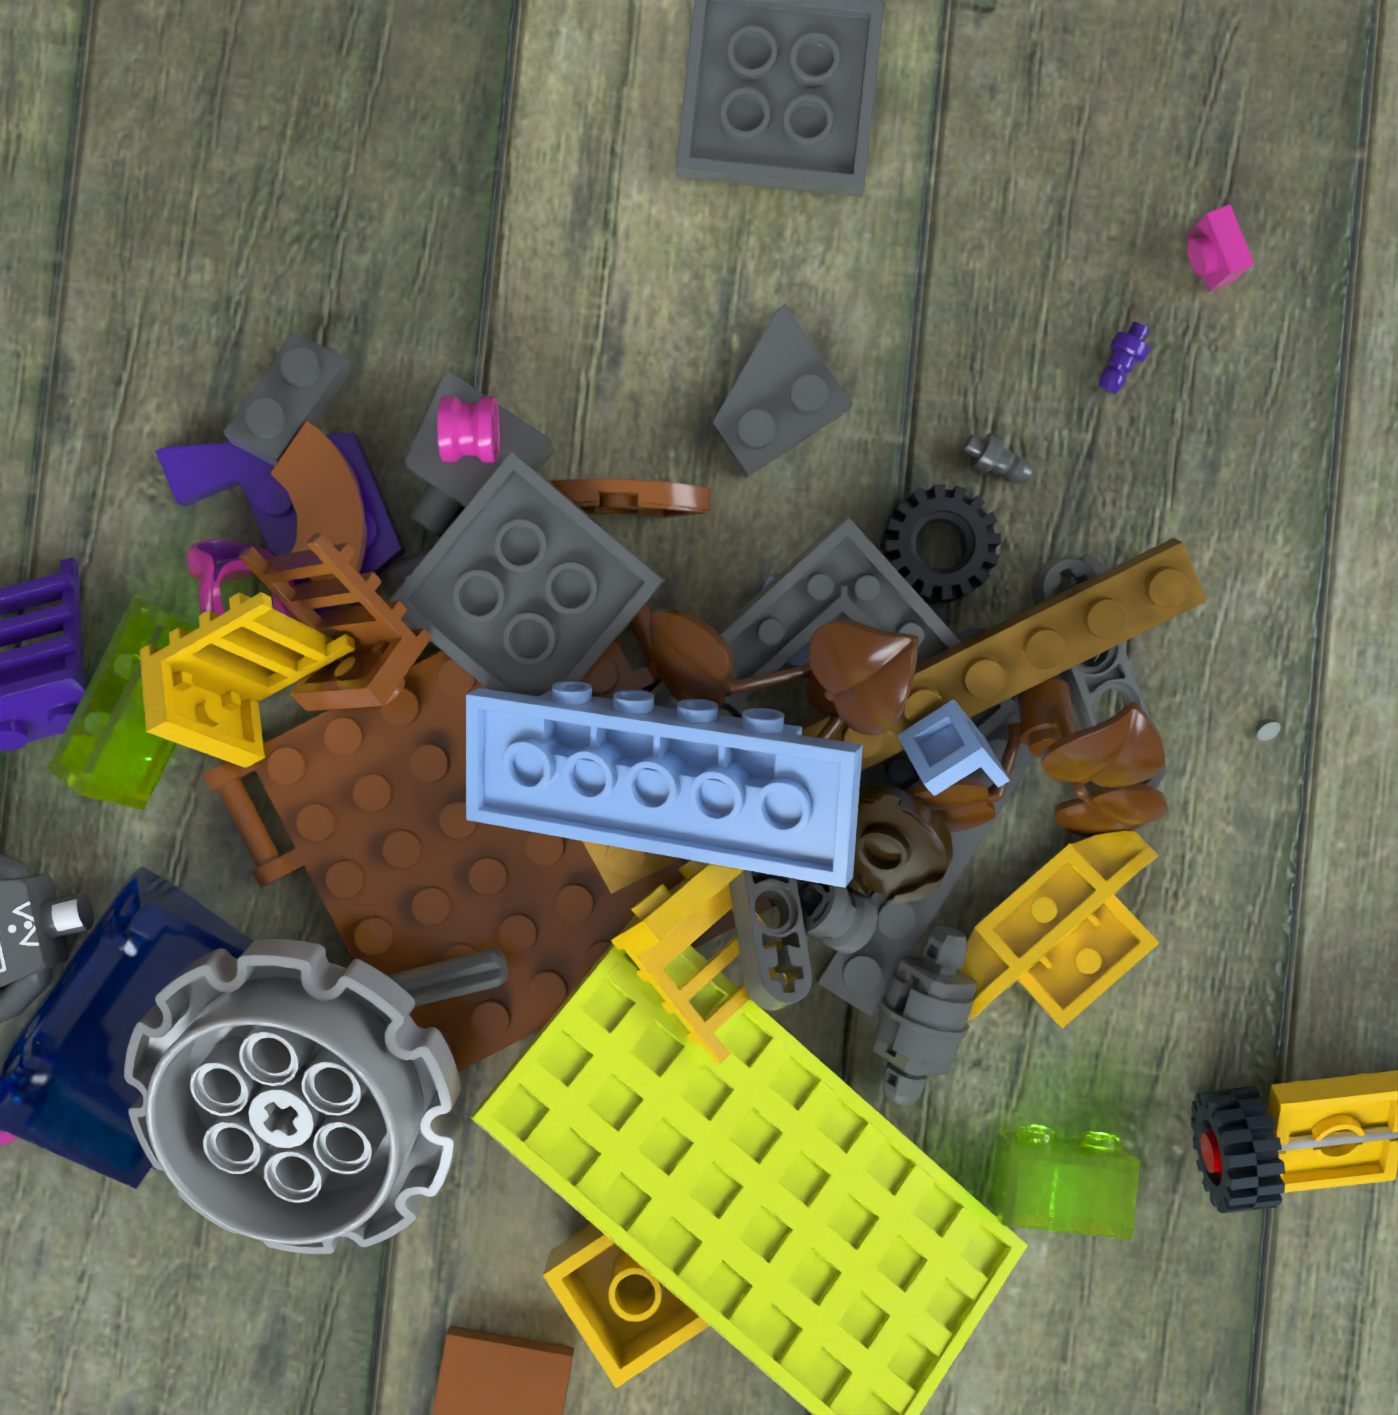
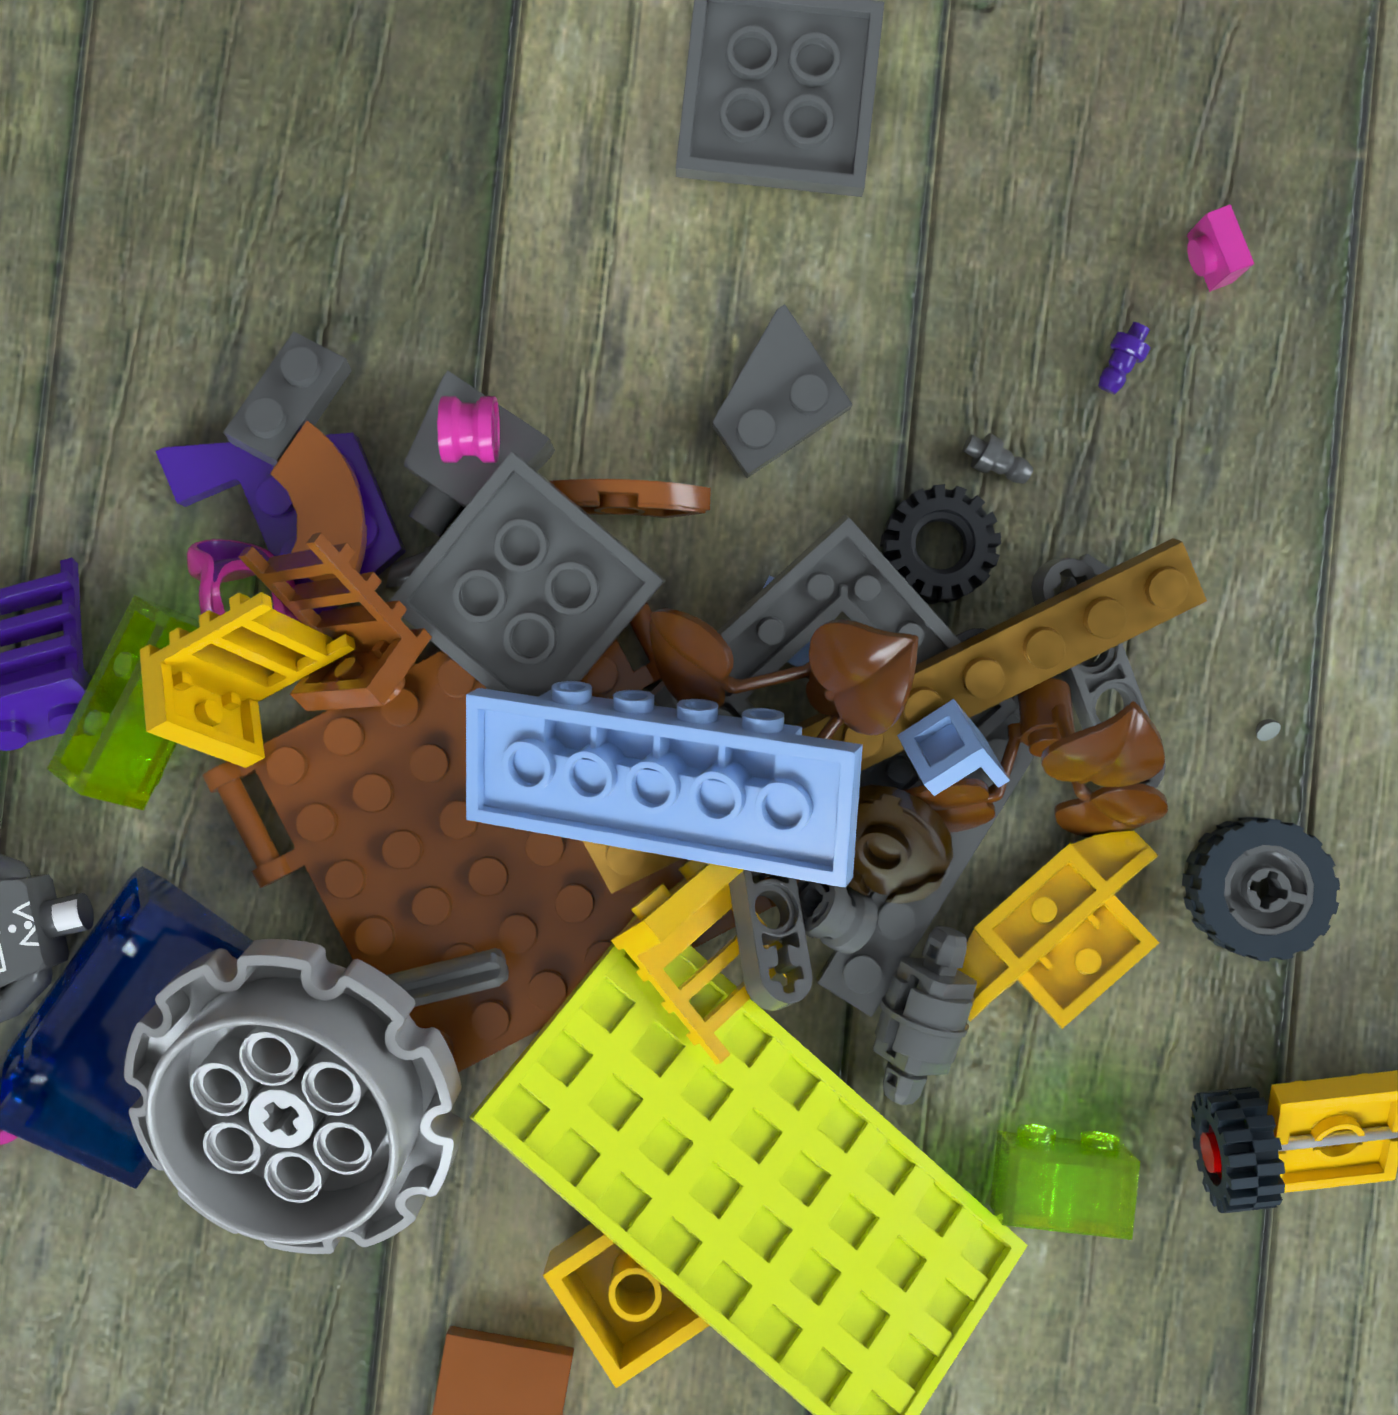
(1298, 896): none -> black wheel

